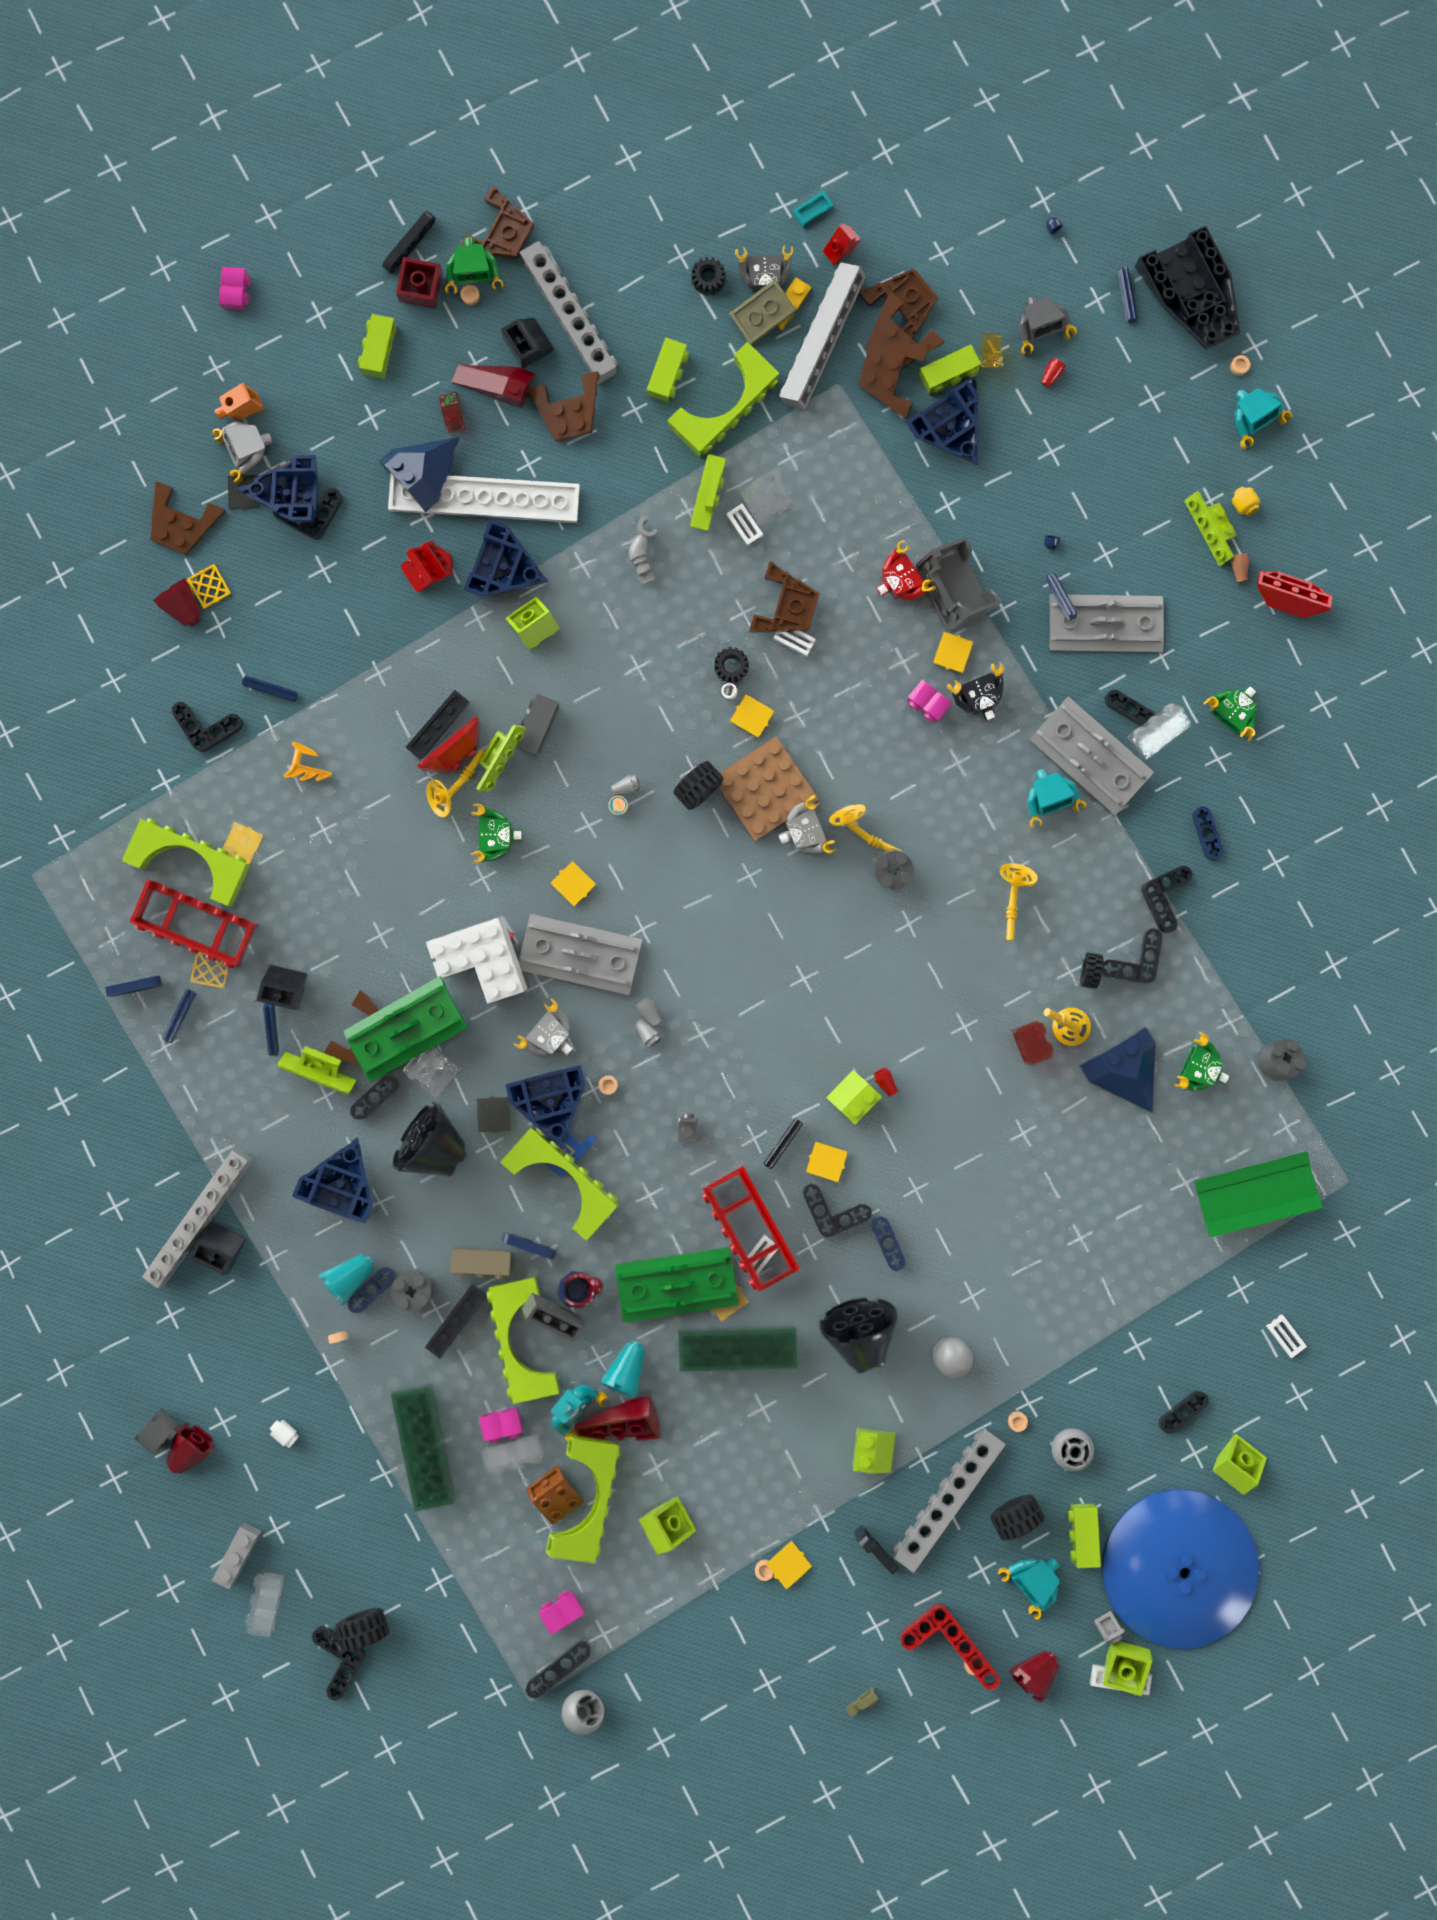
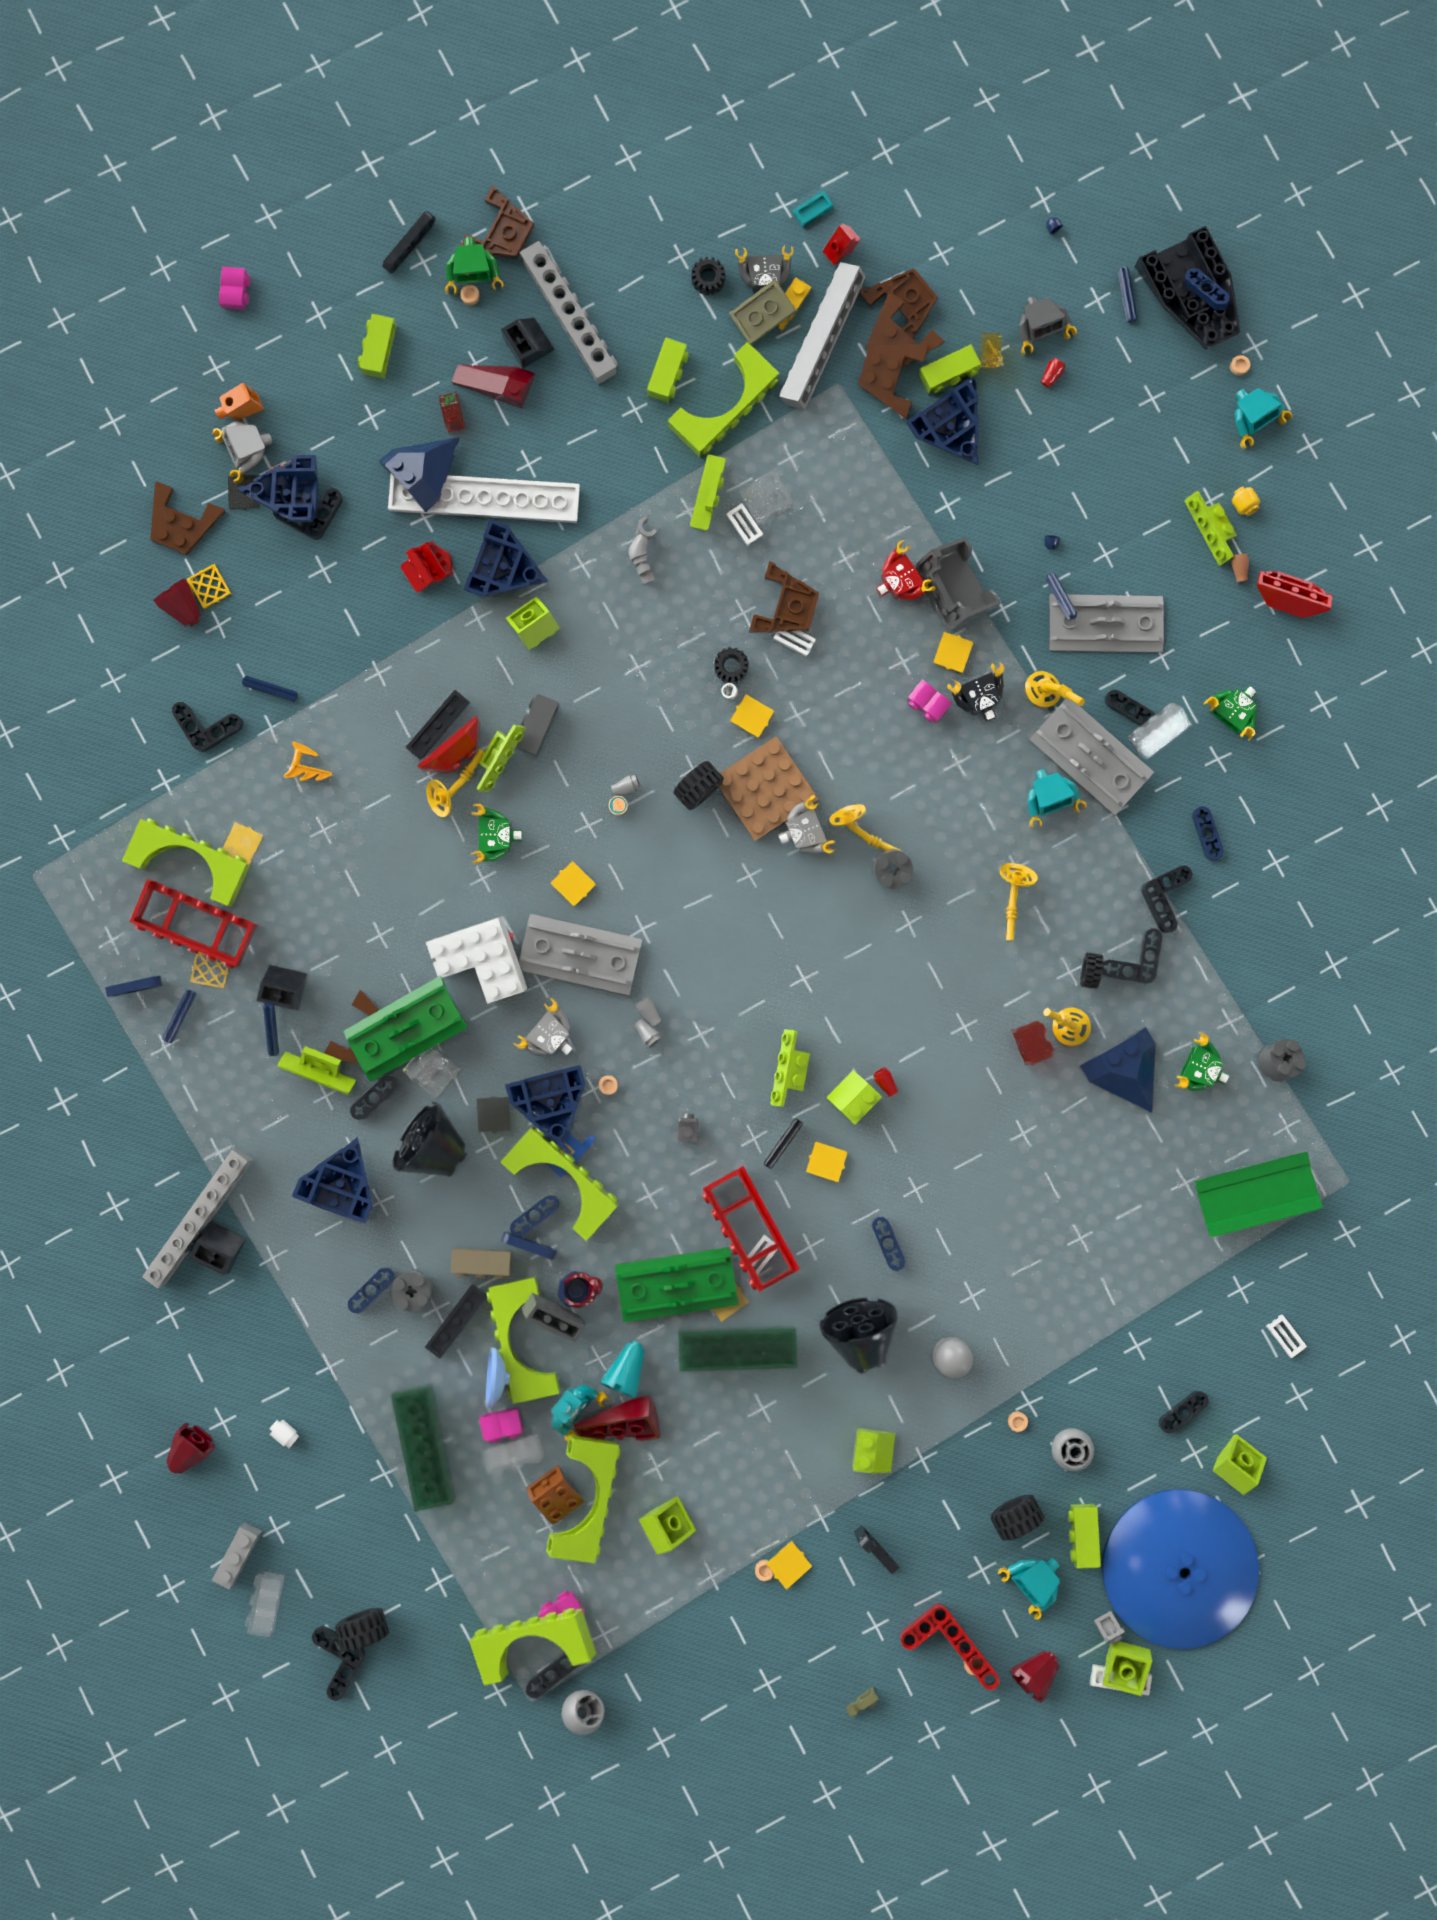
(157, 1432): dark grey brick -> none
(336, 1337): light nougat tile -> none
(347, 1277): teal cone -> none
(419, 282): dark red brick -> none
(496, 1377): none -> light blue dish
(519, 1220): none -> dark blue beam
(565, 1629): none -> lime arch
(570, 416): reddish brown wing -> none
(790, 1069): none -> lime bracket
(833, 1220): black beam -> none
(913, 1559): light grey brick -> none
(1047, 688): none -> yellow dish
(1204, 281): none -> dark blue beam

